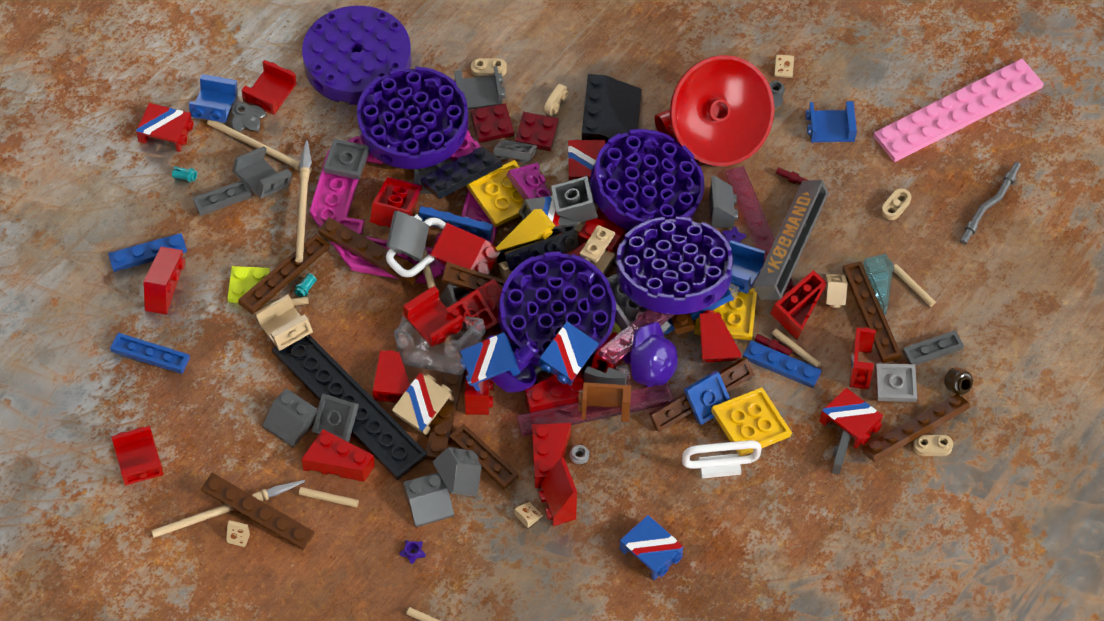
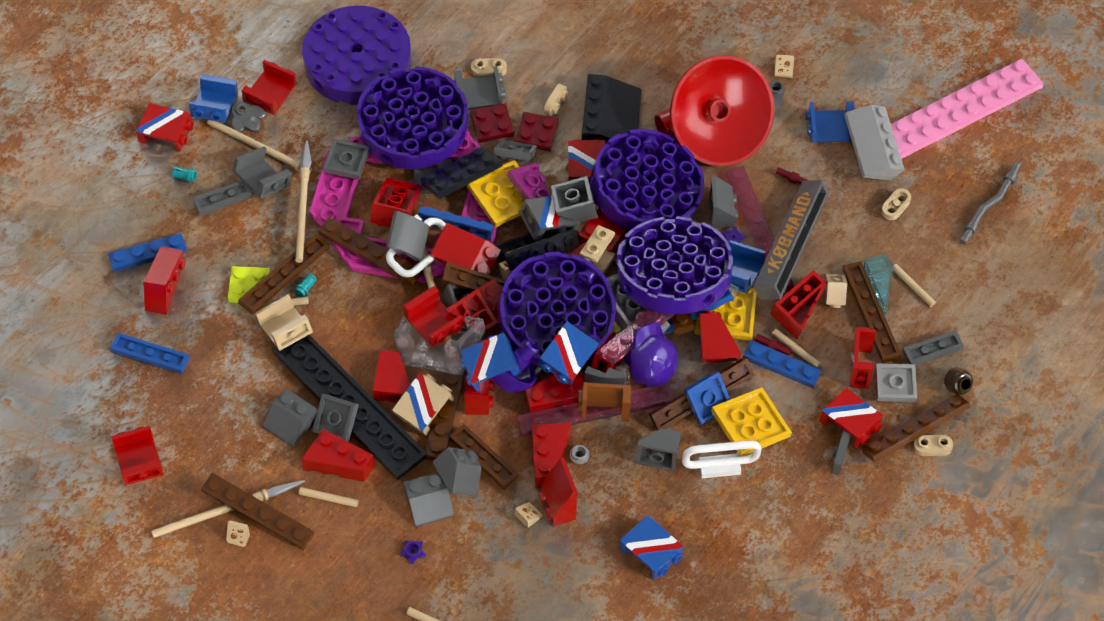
(532, 228): yellow slope -> none
(659, 449): none -> dark grey slope
(874, 142): none -> light grey slope

